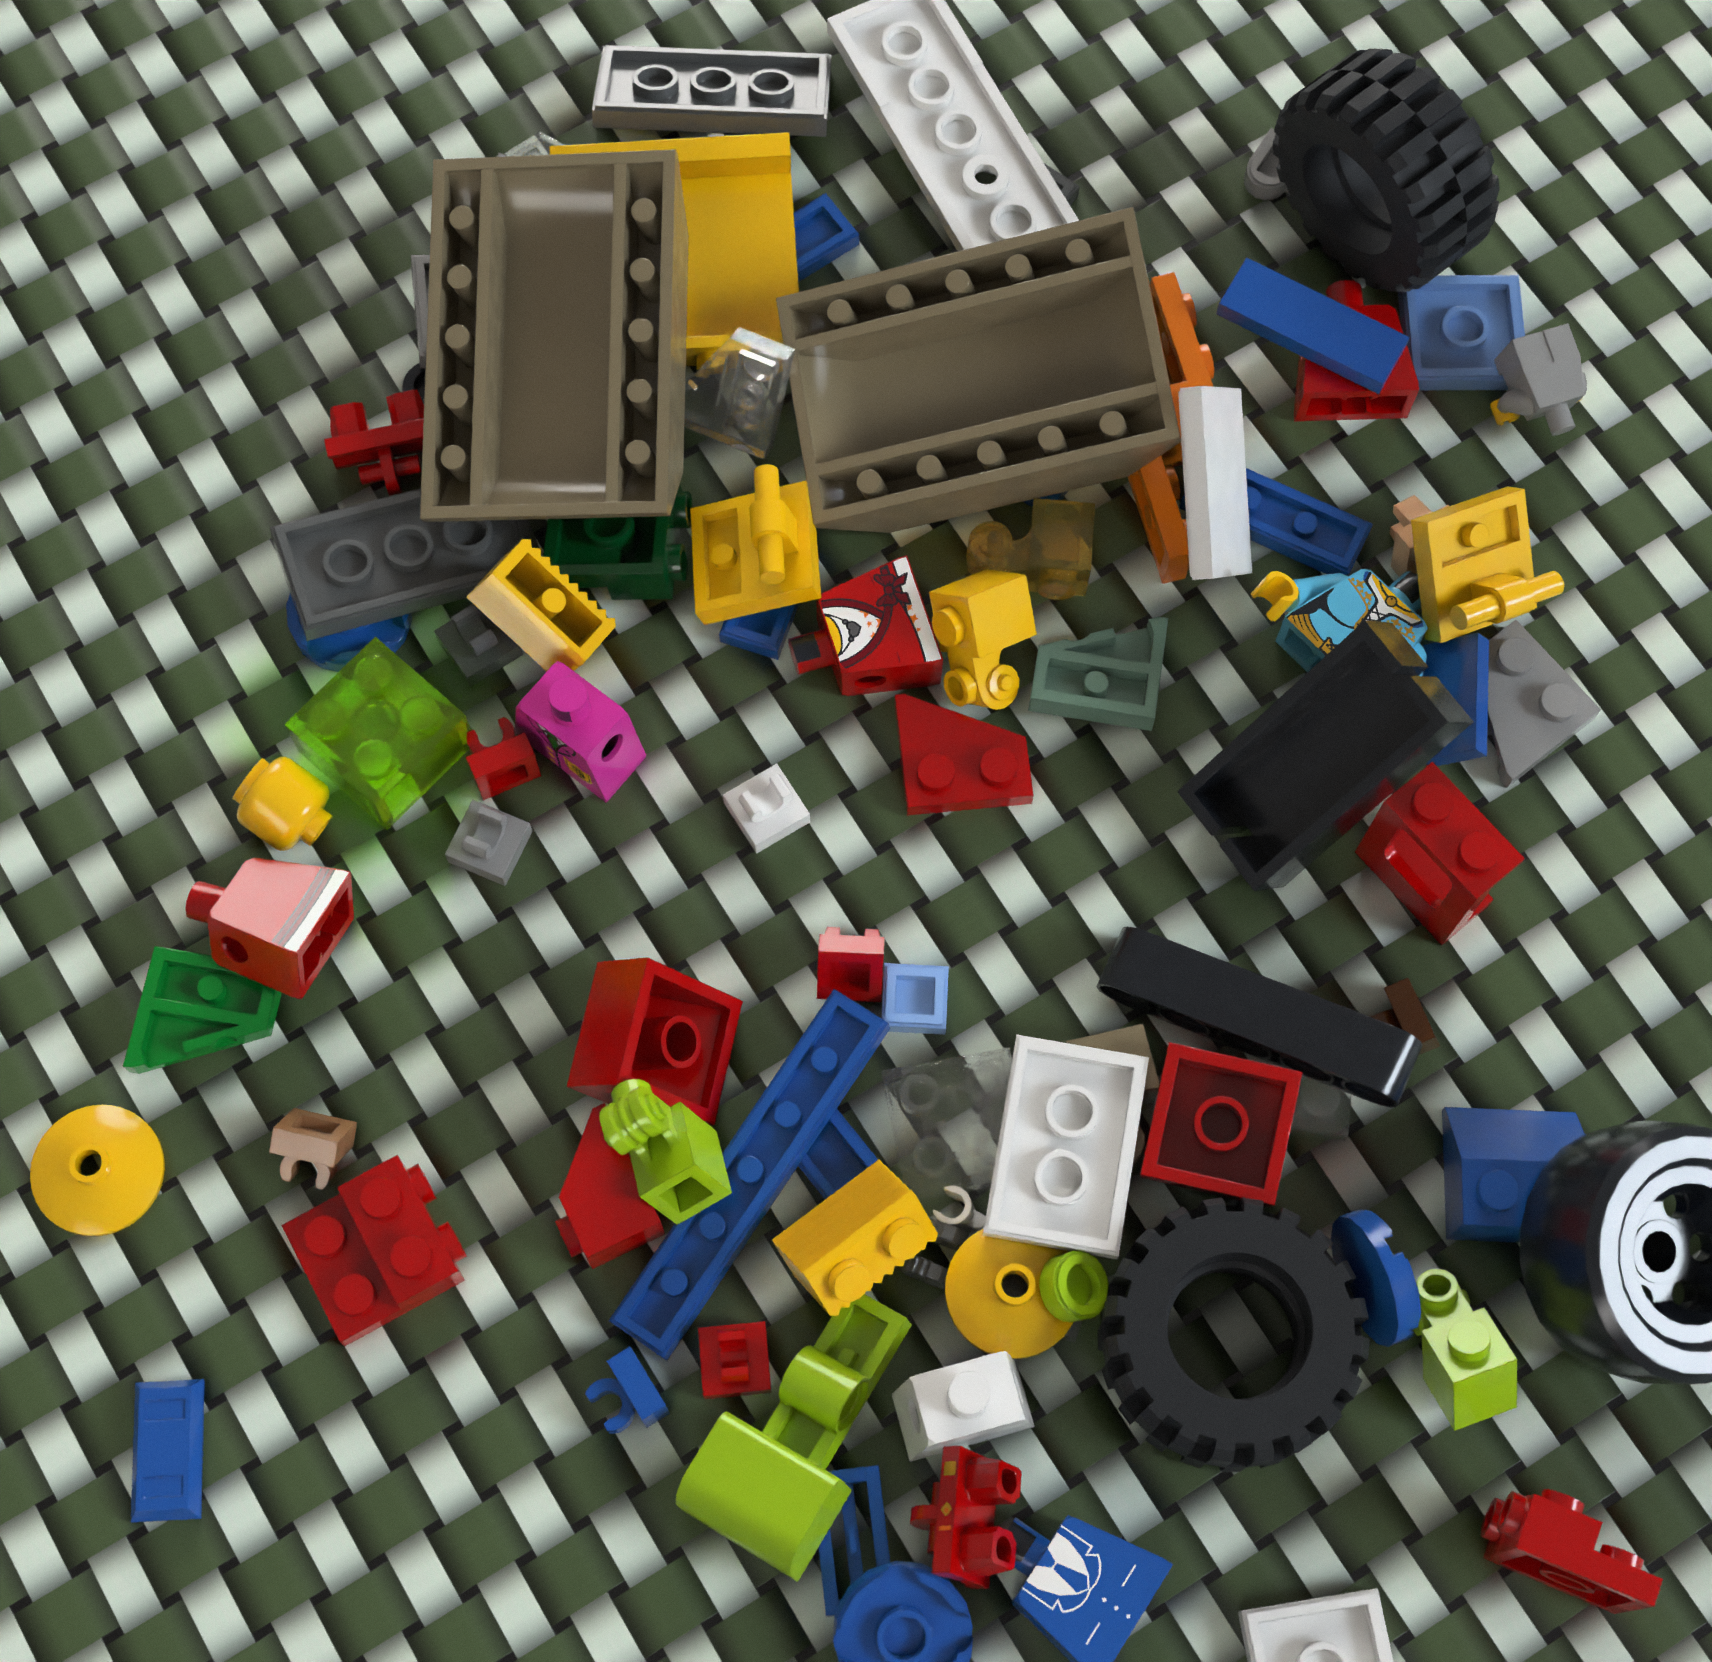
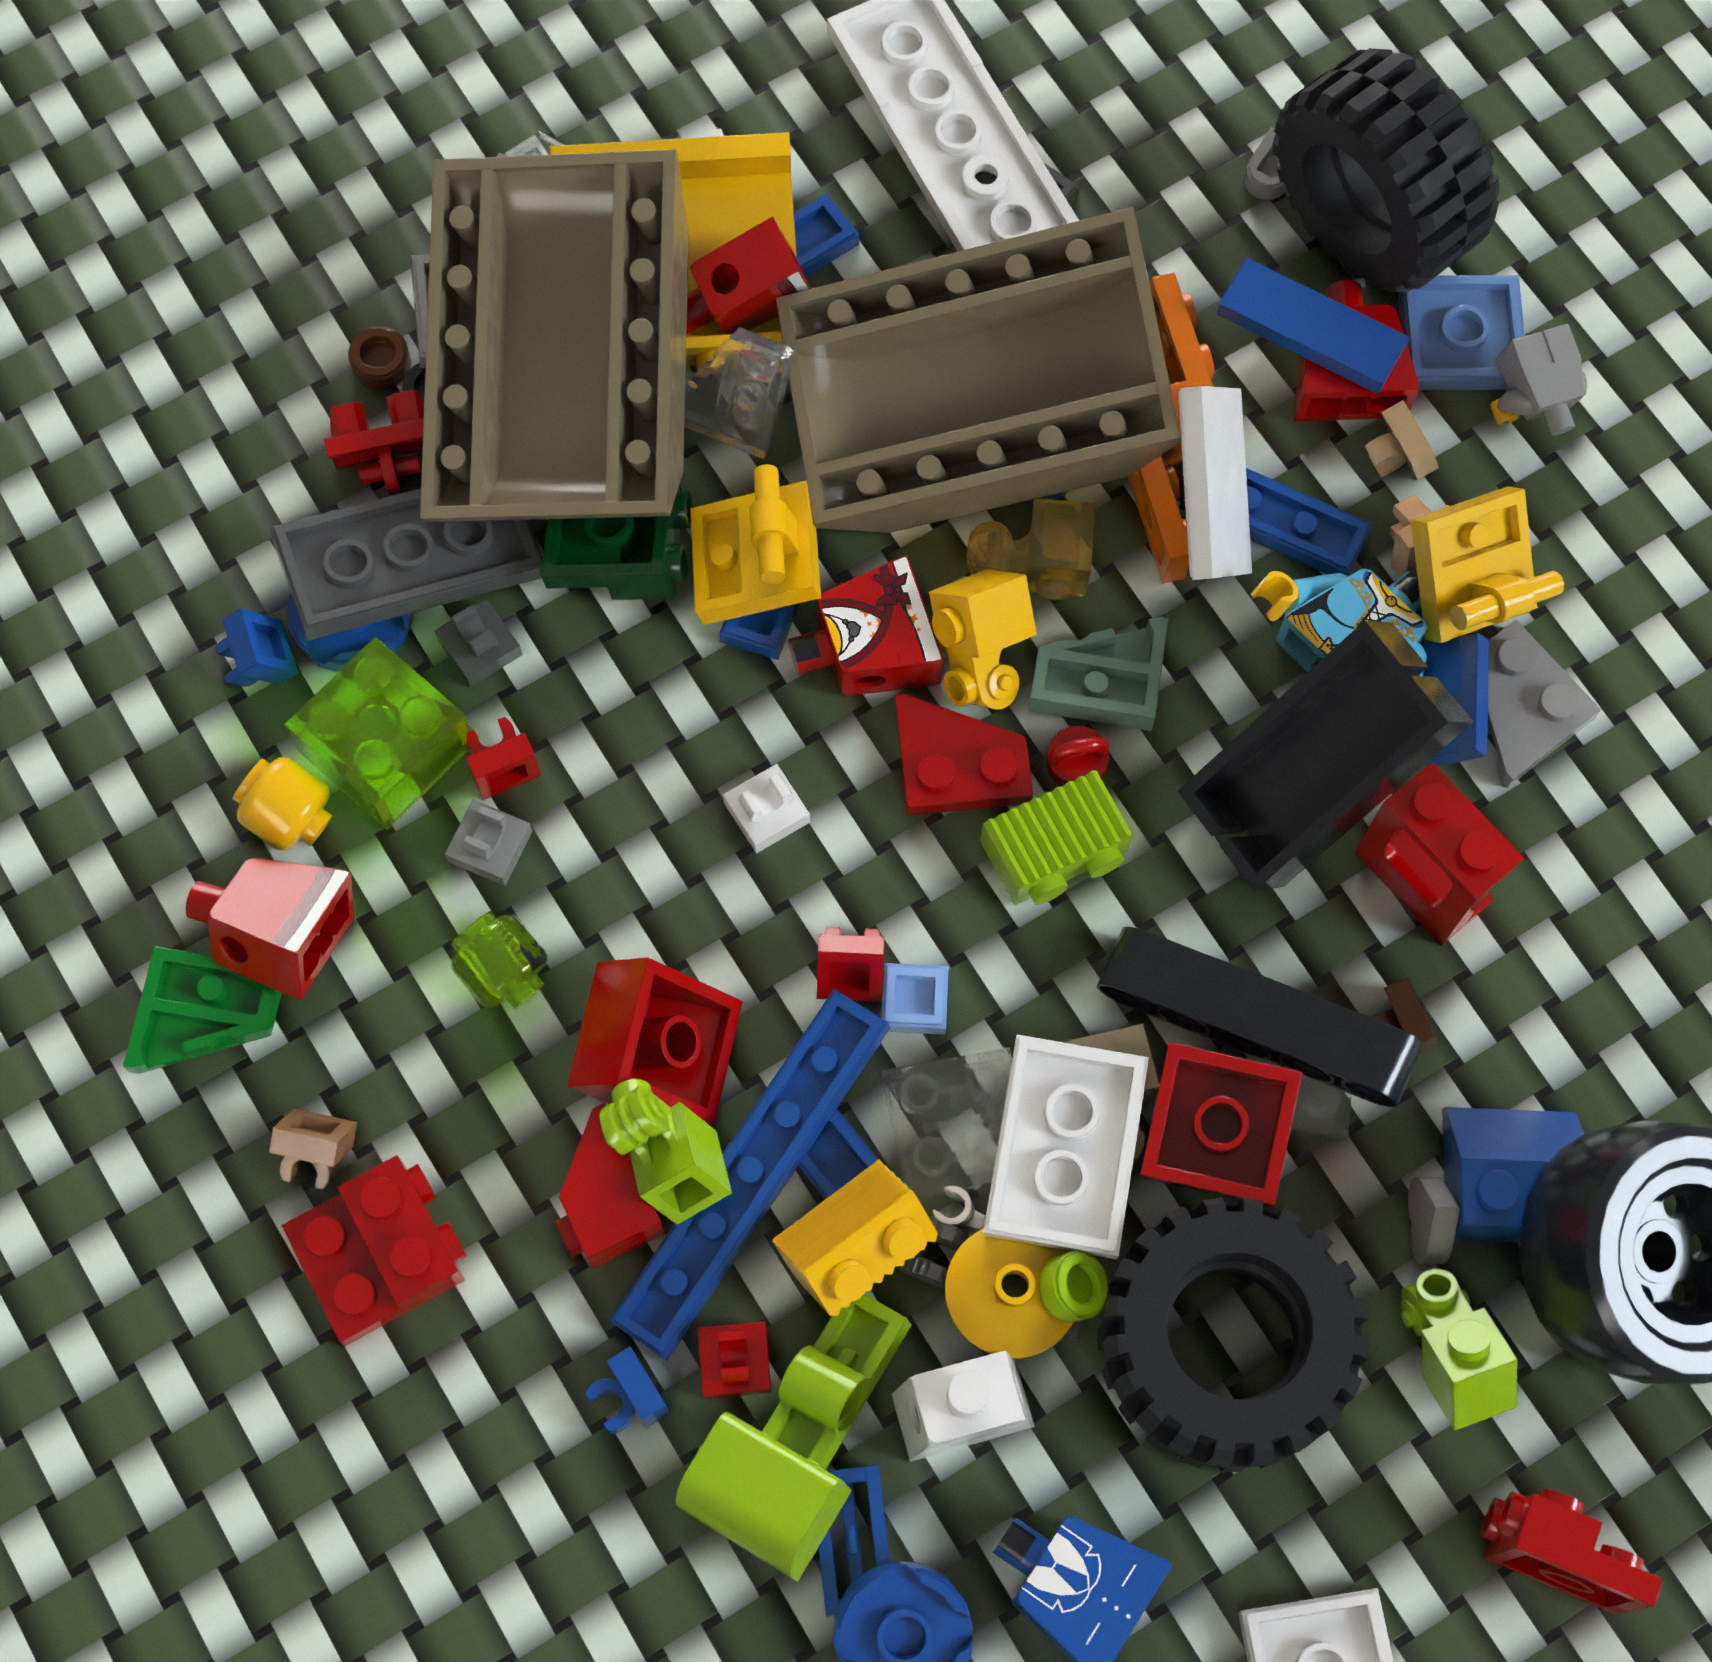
(118, 1191): yellow dish -> none
(168, 1451): blue tile -> none
(258, 648): none -> blue tile
(379, 358): none -> reddish brown tile
(499, 960): none -> clear neon green head
(541, 608): yellow brick -> none
(571, 726): dark pink torso -> none
(712, 90): dark grey tile -> none
(757, 268): none -> red torso
(963, 1516): red hips -> none
(1056, 839): none -> lime brick
(1076, 753): none -> red tile
(1381, 1279): blue tile -> none
(1401, 445): none -> tan tile
(1433, 1219): none -> light grey tile

